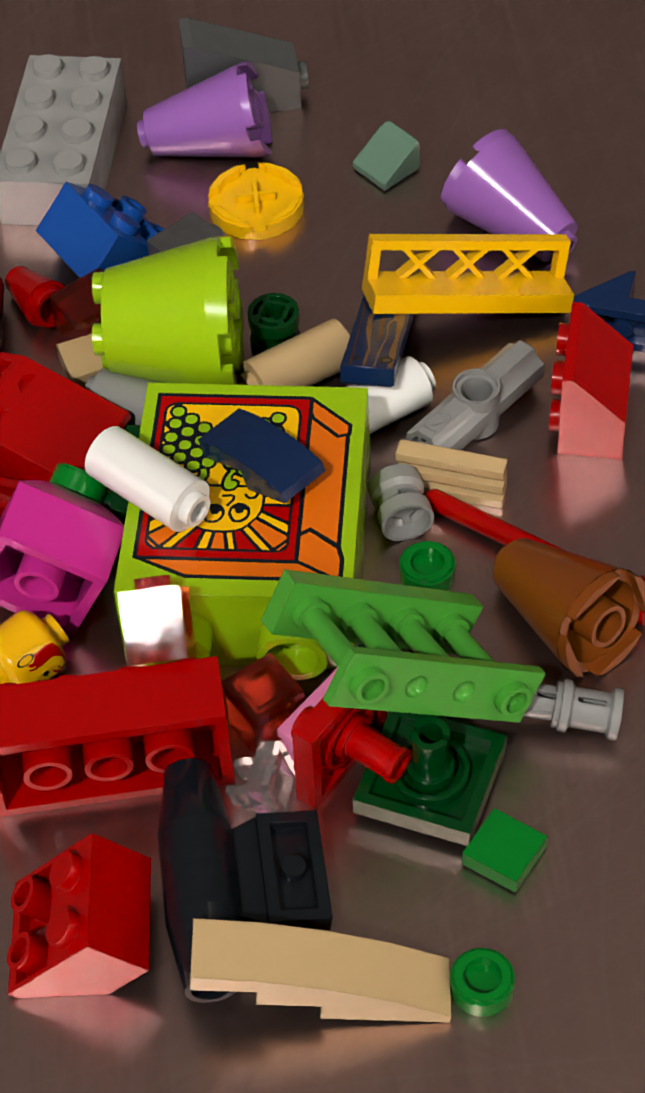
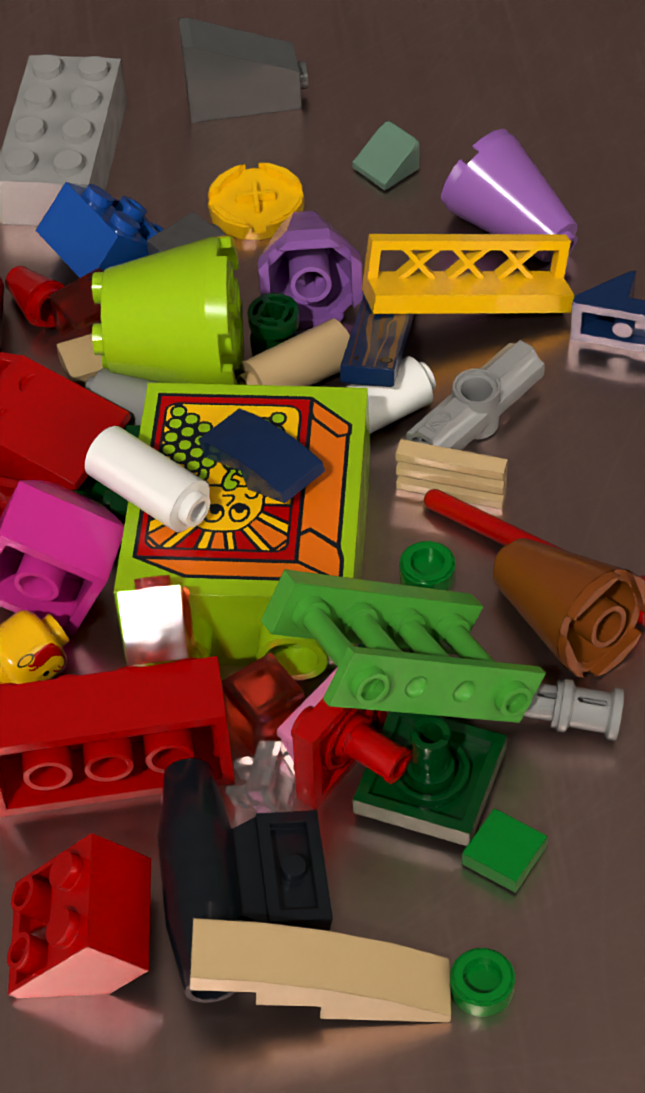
(78, 481): green tile -> none
(211, 119): medium lavender cone -> none
(313, 267): none -> medium lavender cone
(400, 502): light grey wheel -> none
(591, 386): red slope -> none

